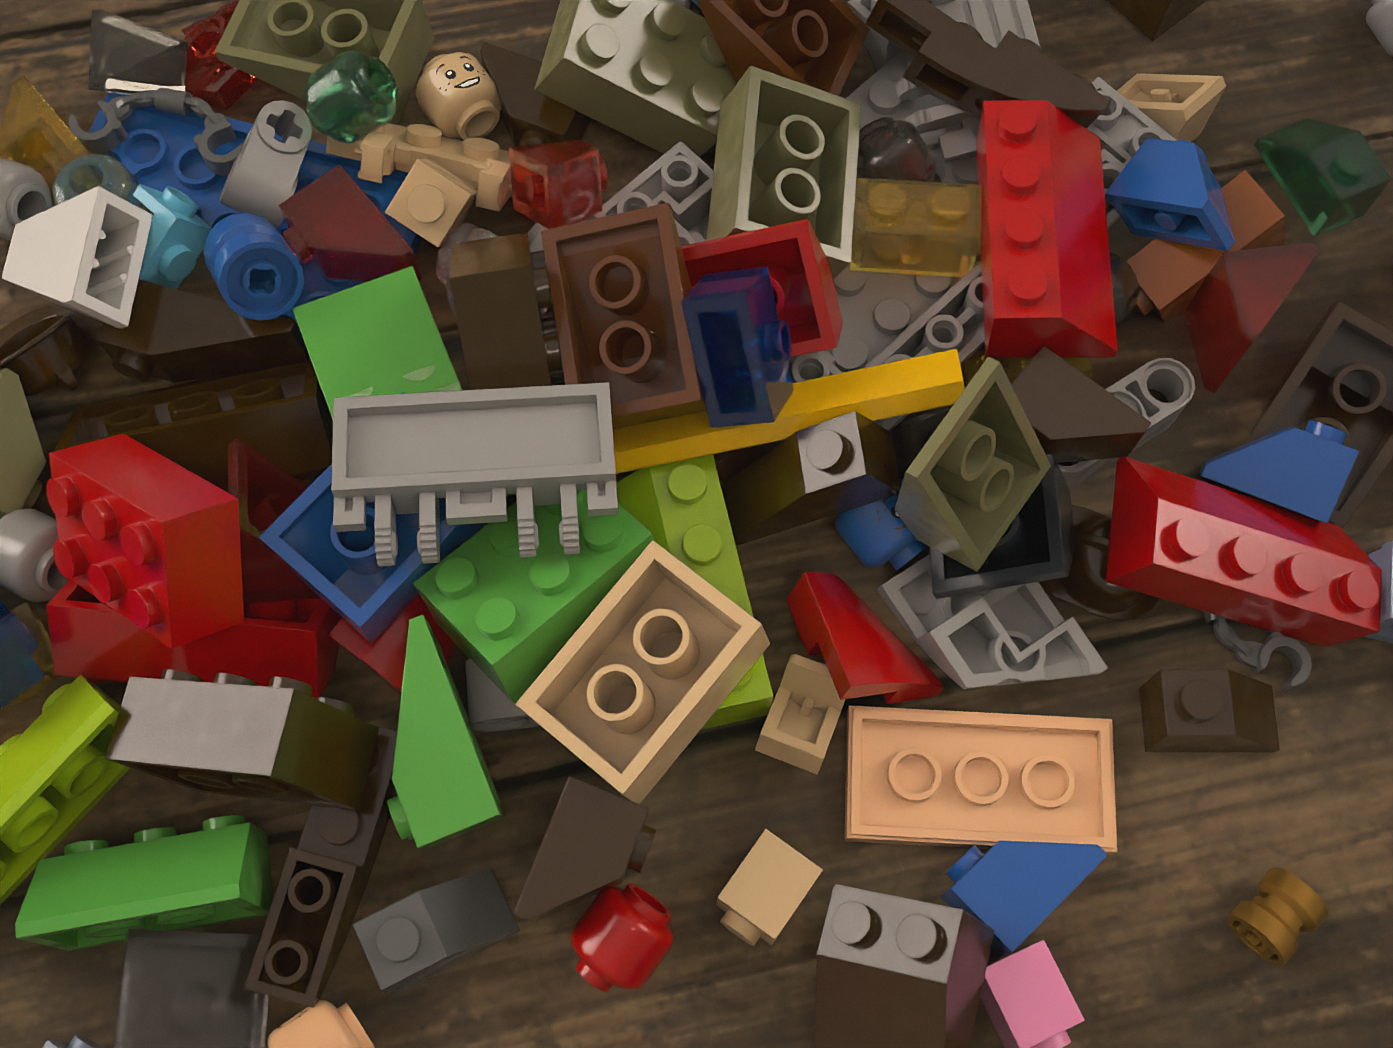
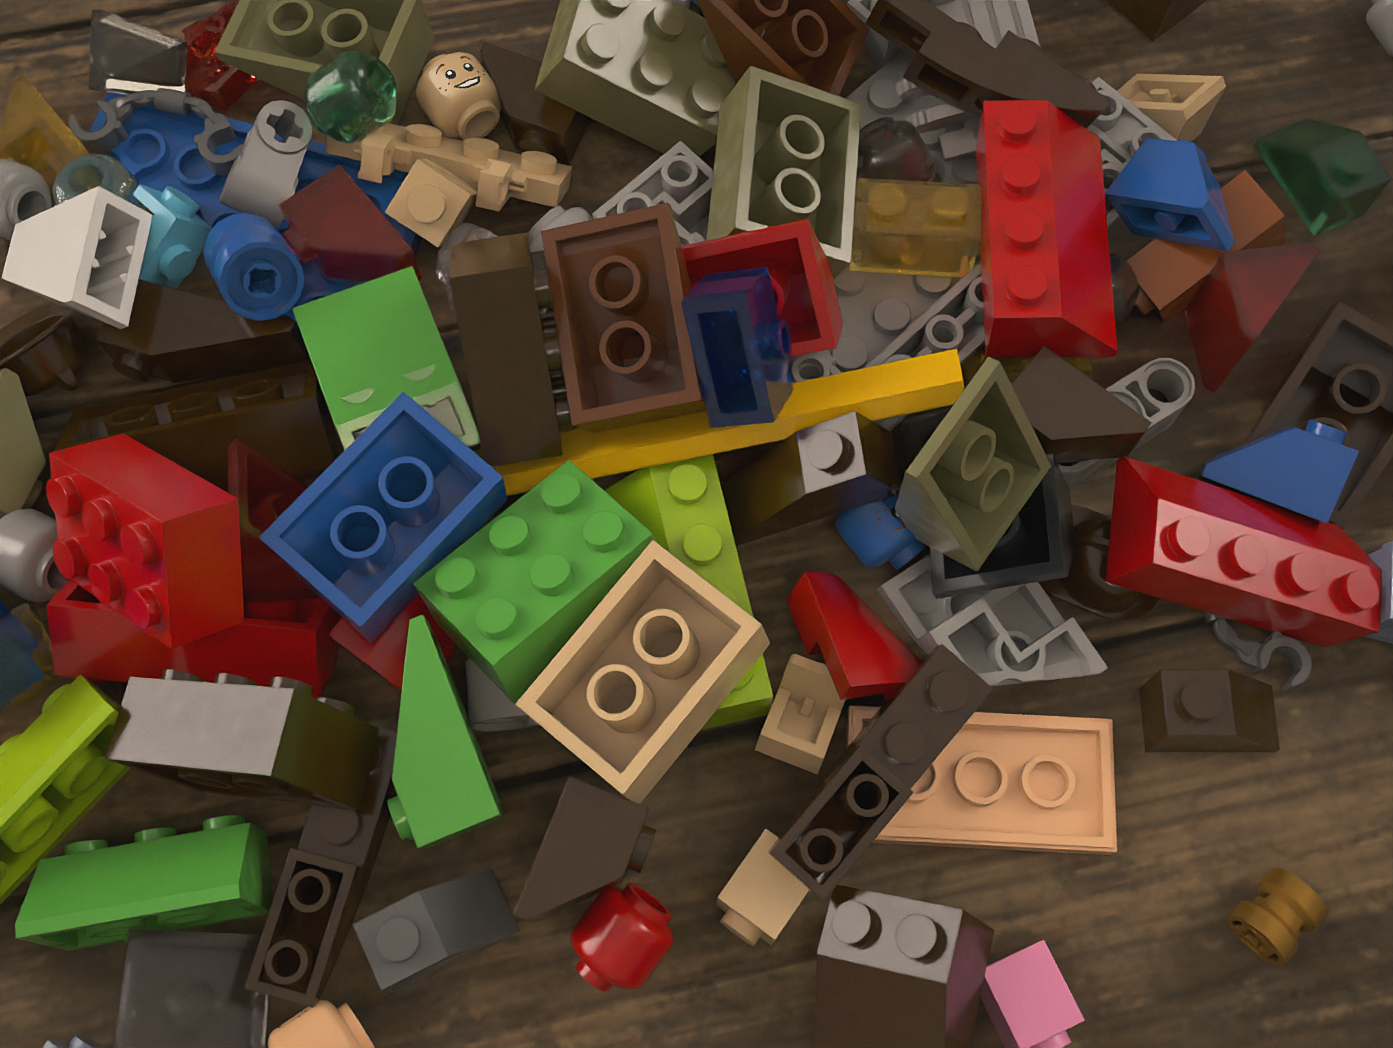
(473, 453): light grey hinge -> none
(557, 182): clear red slope -> none
(878, 771): none -> dark brown slope
(1018, 885): blue slope -> none

